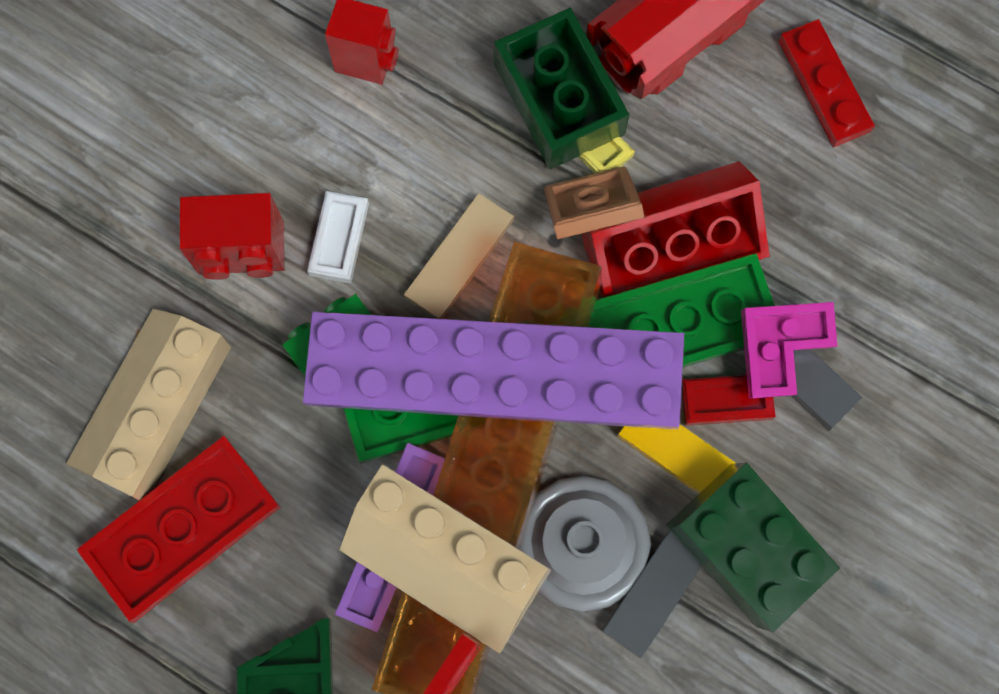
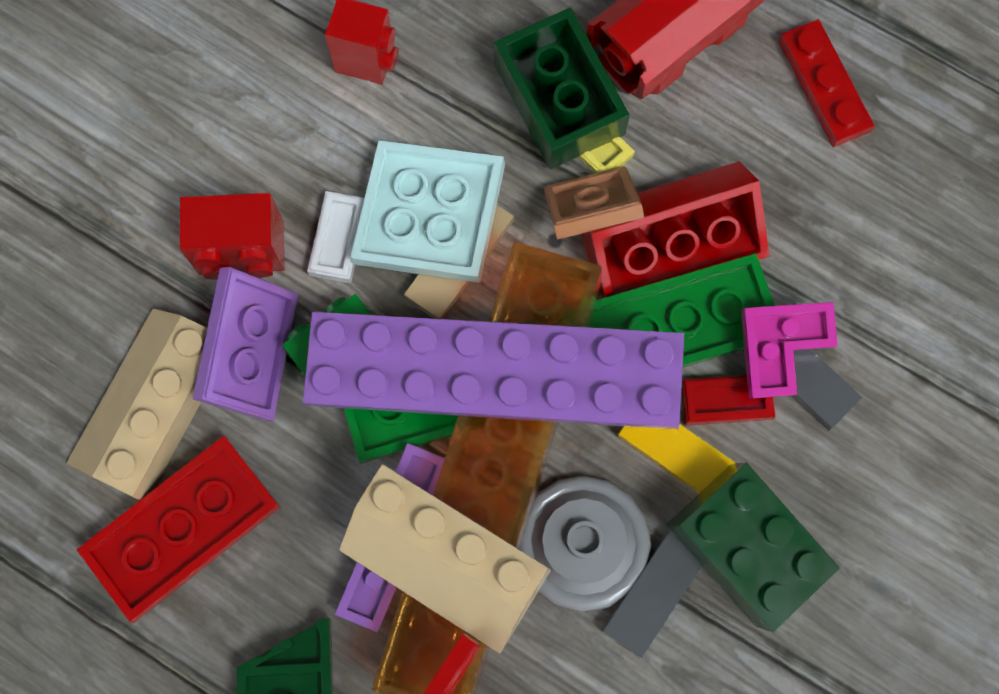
(244, 345): none -> medium lavender tile
(428, 211): none -> light aqua plate

